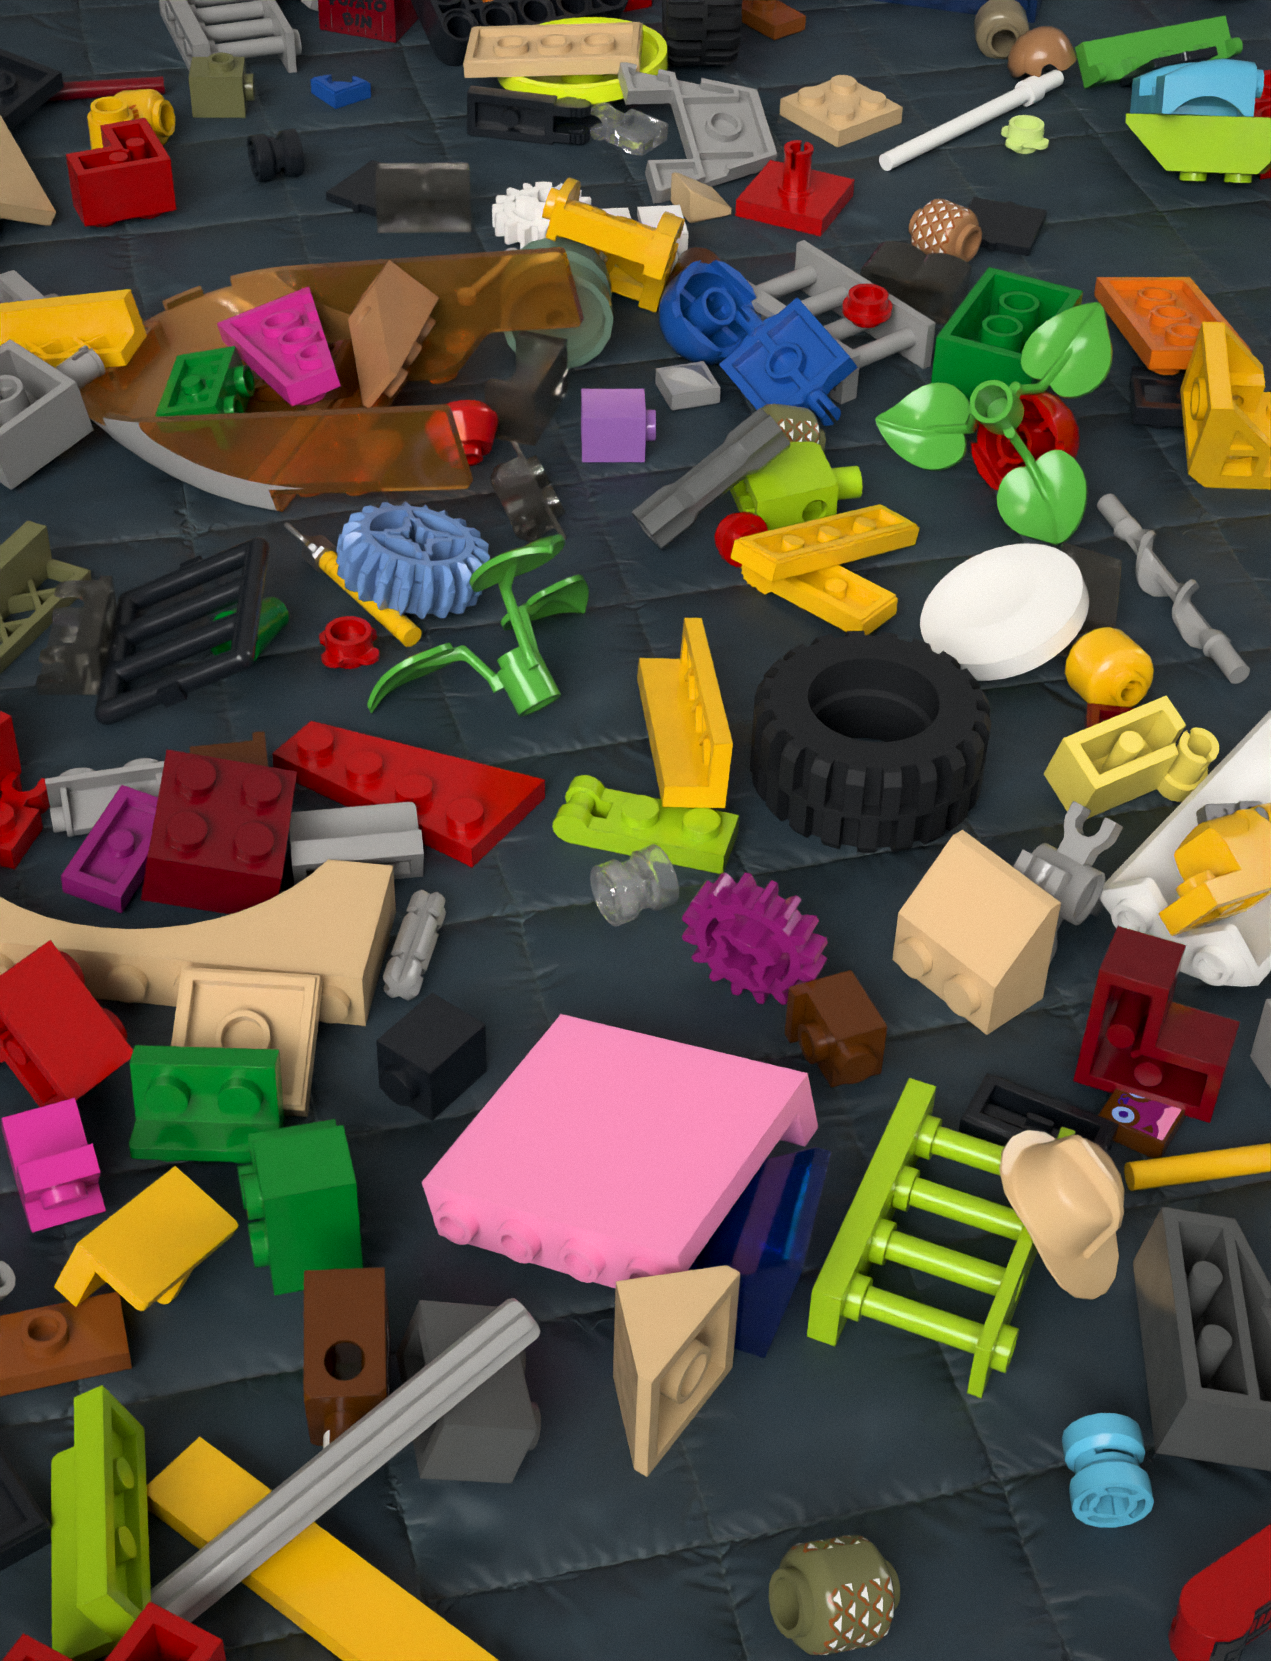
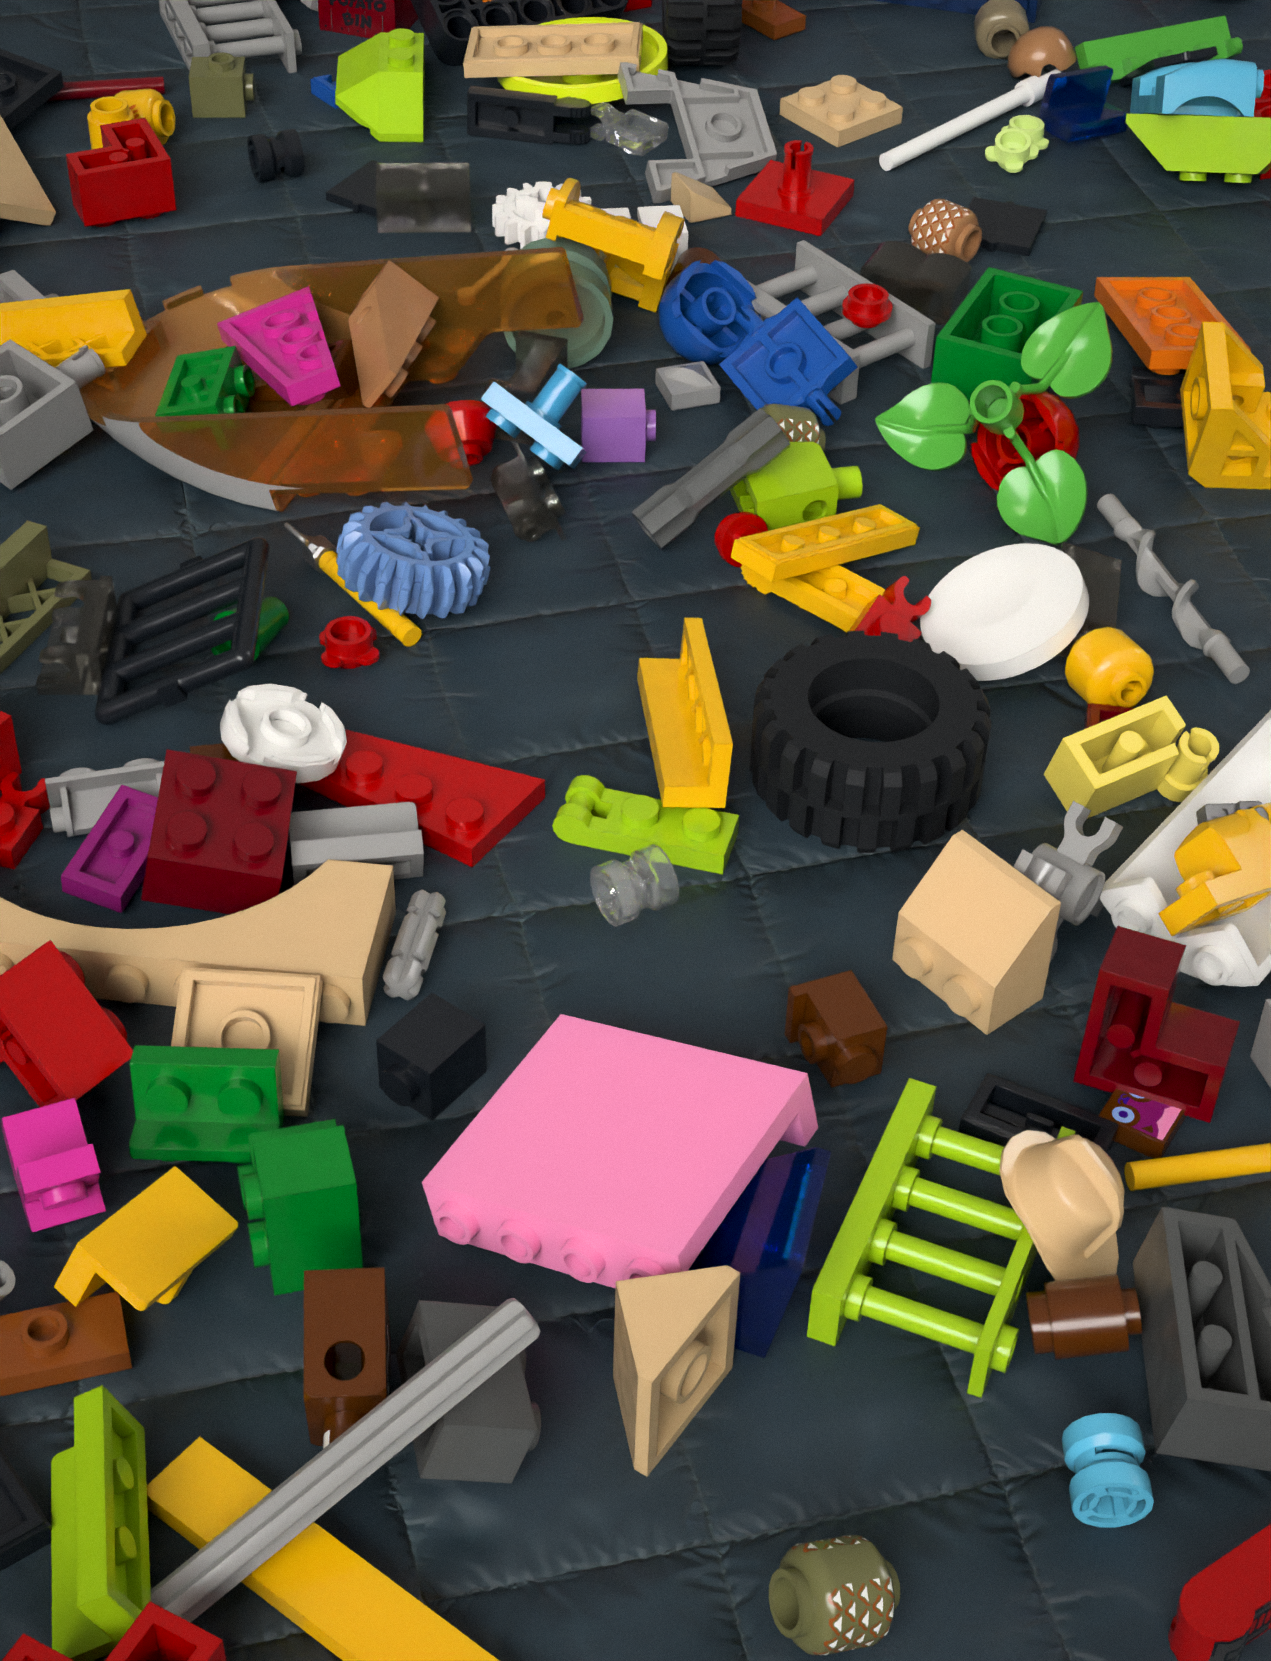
(283, 731): none -> white tile
(385, 85): none -> lime wedge
(523, 668): bright green plant -> none
(540, 417): none -> plate
(753, 937): magenta gear -> none
(892, 613): none -> red plate
(1012, 150): none -> yellowish green plate
(1077, 107): none -> clear blue panel
(1083, 1317): none -> reddish brown brick

